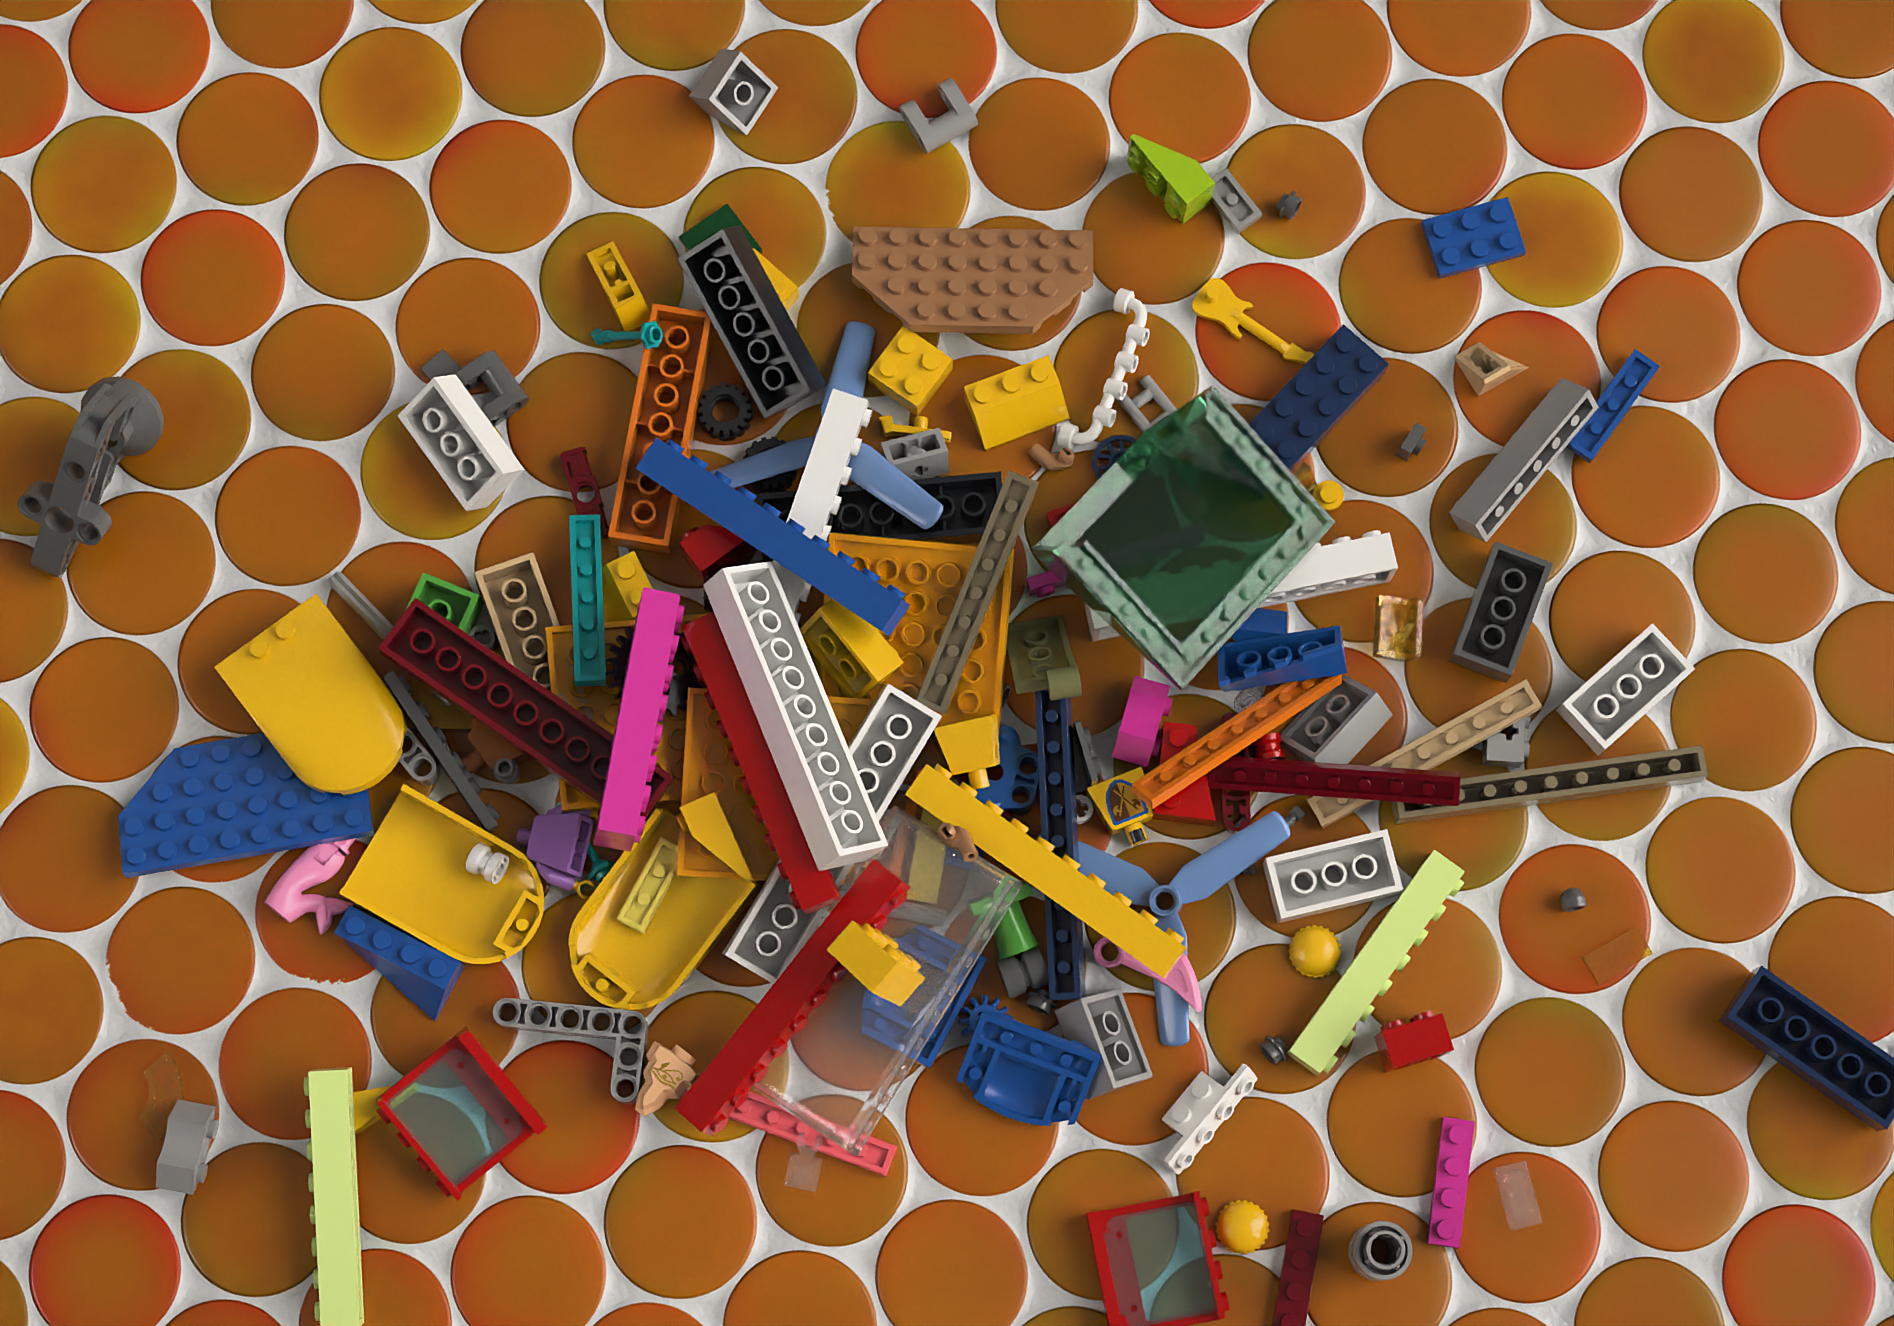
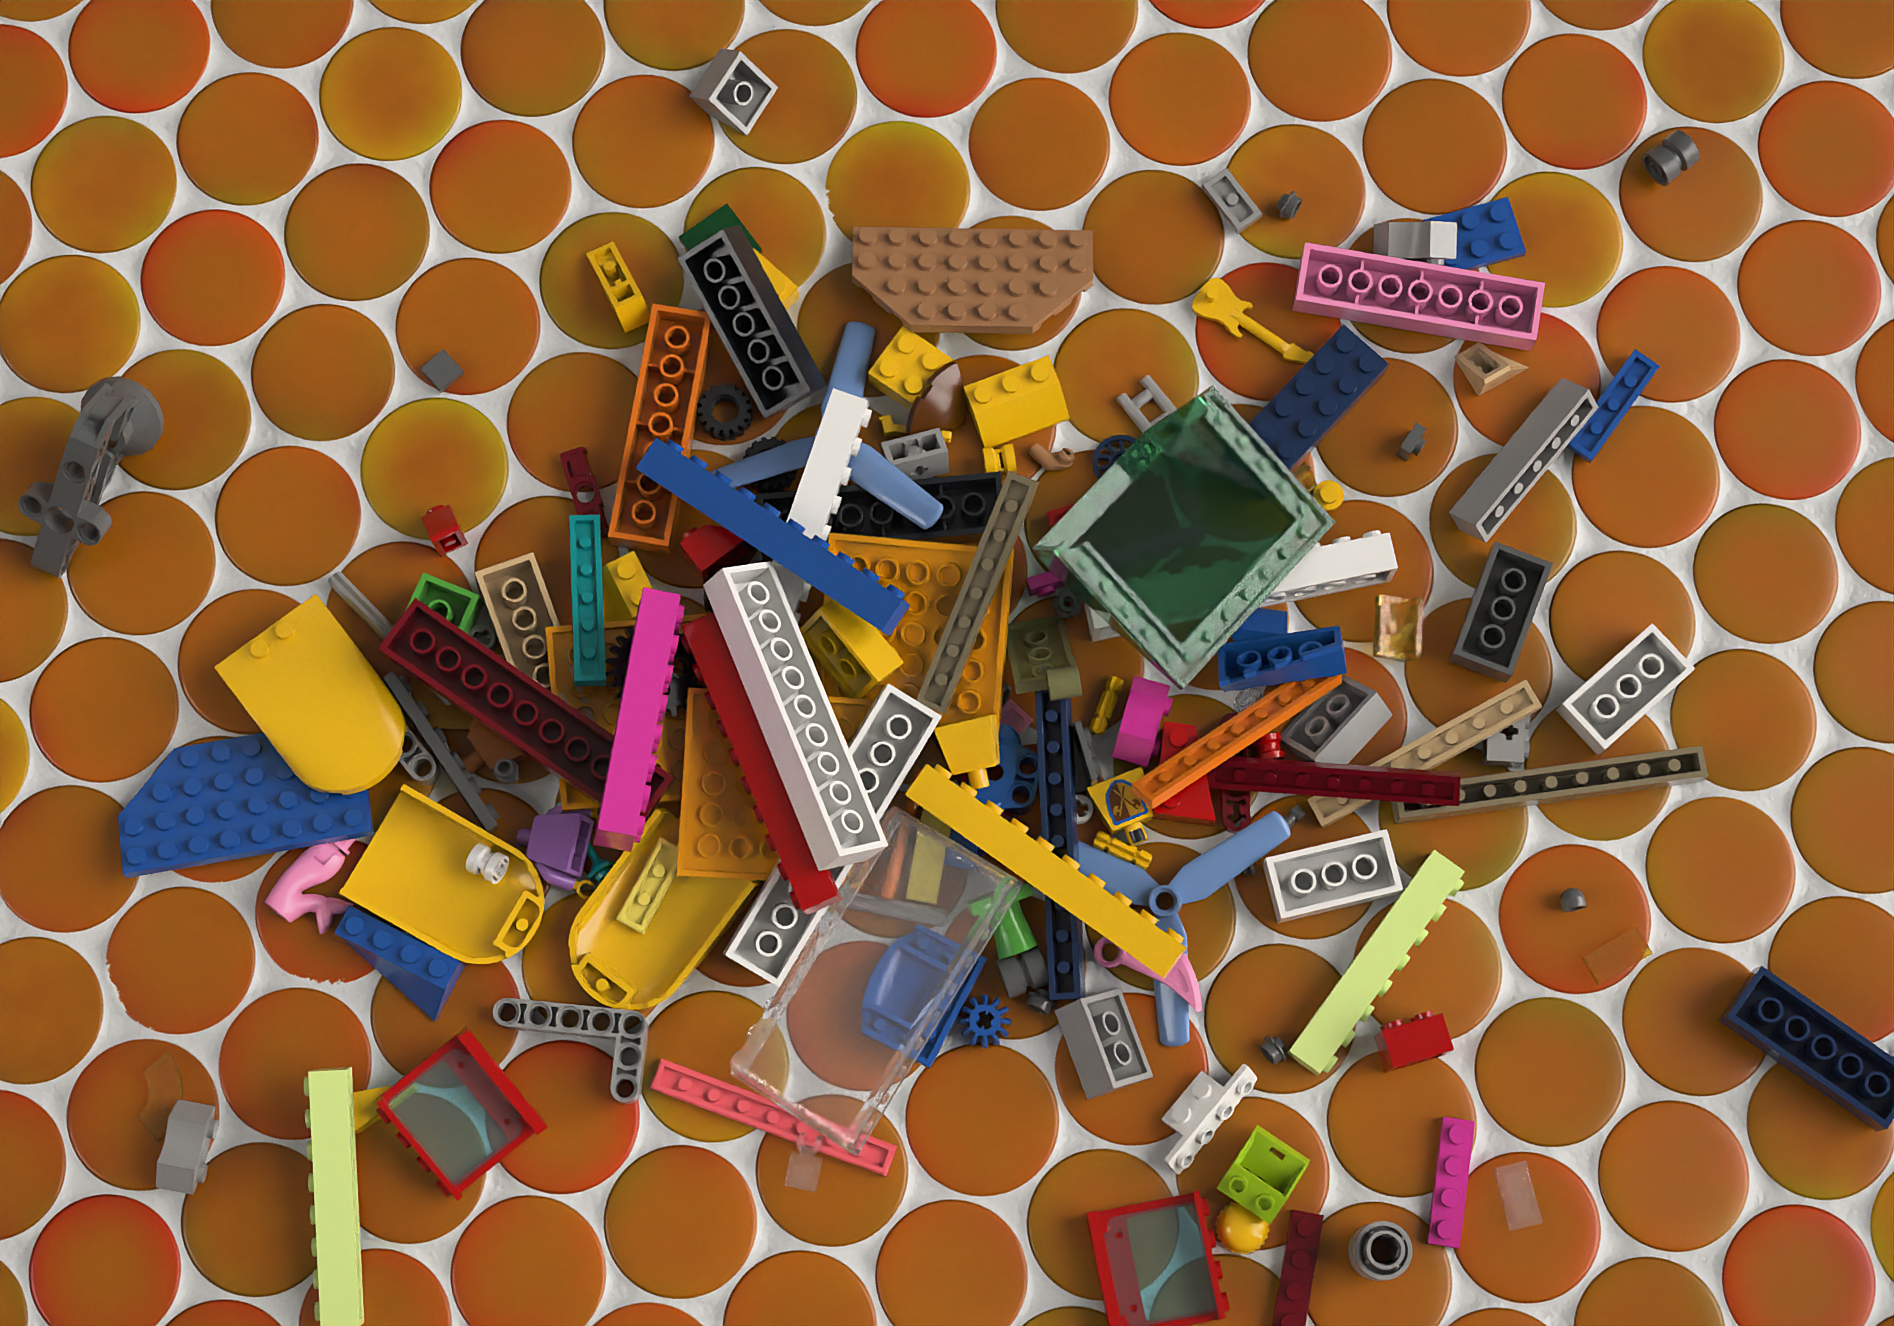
(444, 529): none -> red slope
(460, 442): white brick -> none
(501, 383): dark grey connector -> none
(650, 335): teal piece -> none
(666, 1077): light nougat rock -> none
(710, 828): yellow slope -> none
(788, 1003): red brick -> none
(876, 962): yellow brick -> none
(941, 402): none -> reddish brown brick
(945, 127): light grey connector -> none
(958, 838): medium nougat arm -> none
(992, 460): none -> yellow wheel
(1015, 717): none -> bright pink plate
(1027, 1071): blue slope -> none
(1059, 604): none -> dark grey plate
(1106, 705): none -> yellow axle
(1114, 387): white bar -> none
(1122, 850): none -> yellow axle
(1172, 176): lime slope -> none
(1265, 1163): none -> lime piece
(1315, 951): yellow hat -> none
(1417, 240): none -> light grey brick
(1418, 296): none -> bright pink brick
(1675, 155): none -> dark grey wheel

